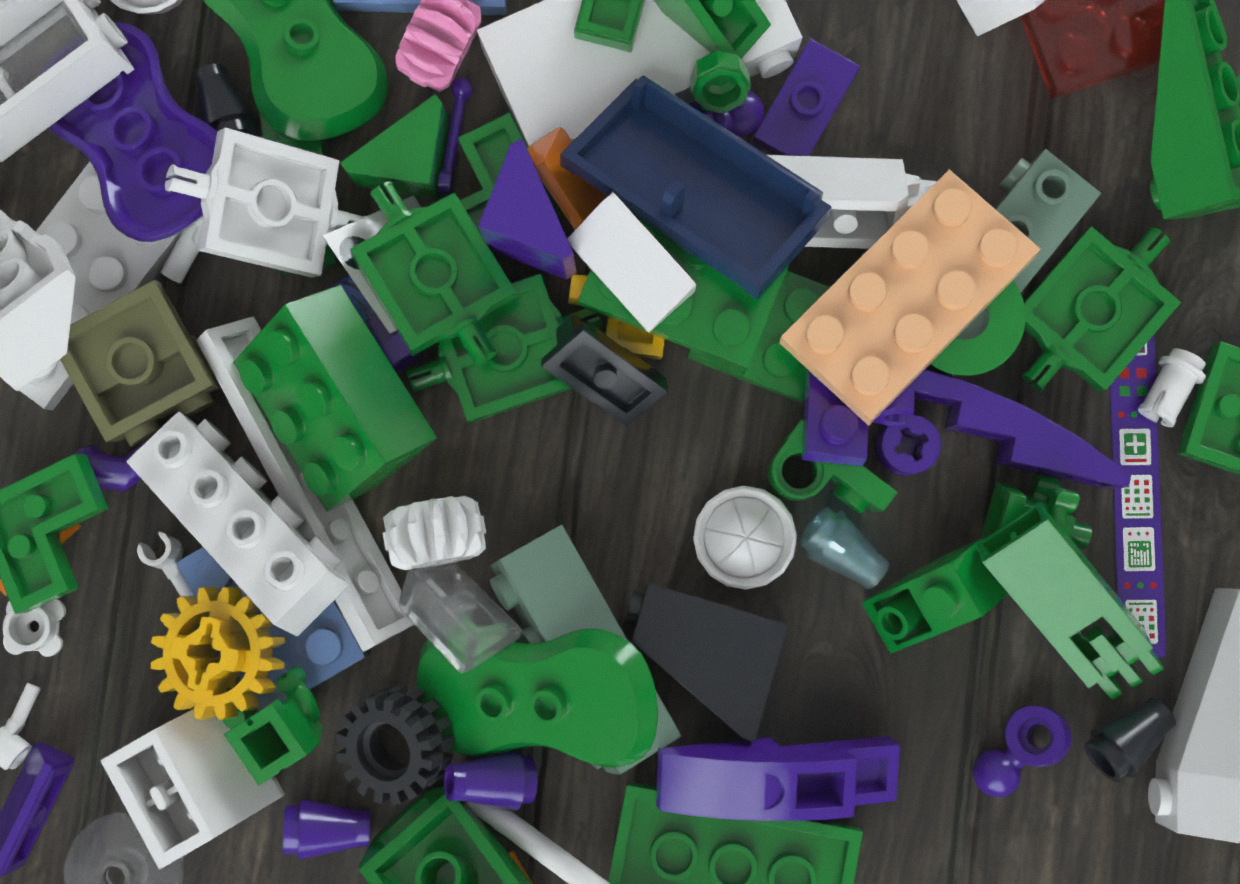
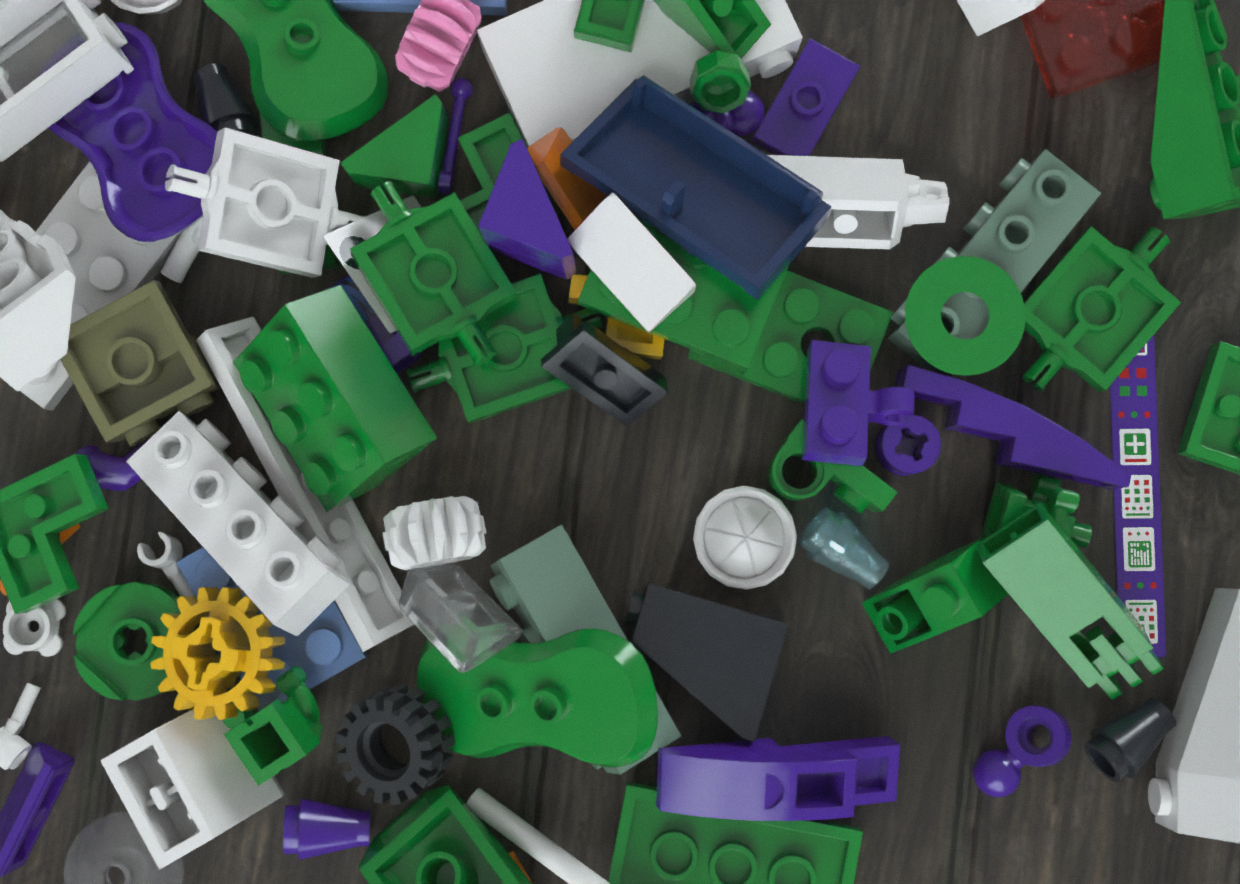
(101, 639): none -> green plate
(494, 780): dark purple cone -> none
(909, 296): light nougat plate -> none
(1172, 386): white pin -> none

